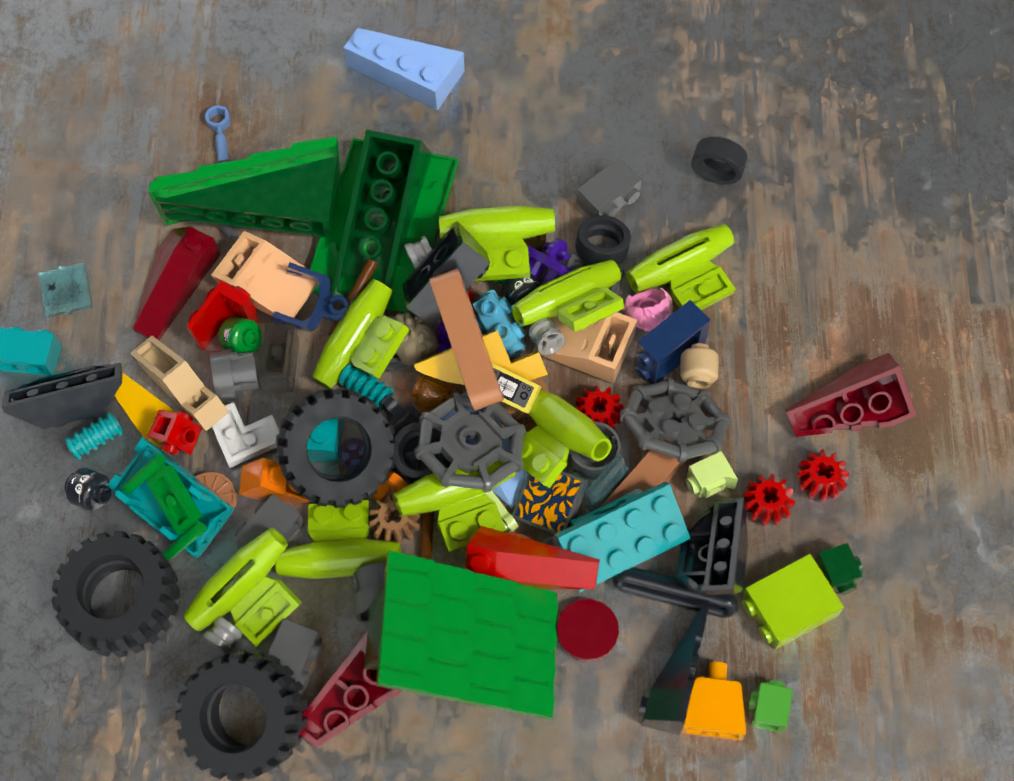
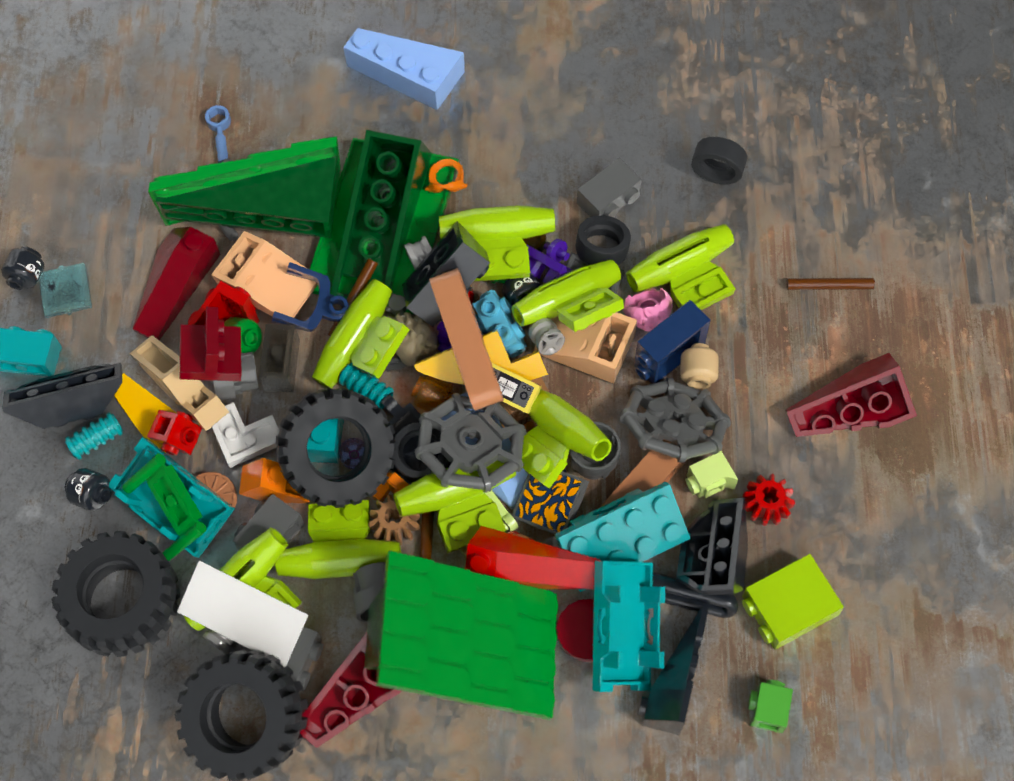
(22, 268): none -> black head
(210, 350): none -> dark red bracket
(242, 613): none -> white sticker
(396, 305): none -> dark grey piece
(454, 186): none -> orange piece
(603, 401): red gear -> none
(606, 483): clear light blue piece -> none
(620, 625): none -> teal piece
(716, 706): light orange torso -> none
(824, 466): red gear -> none
(830, 283): none -> reddish brown bar
(840, 568): dark green brick -> none

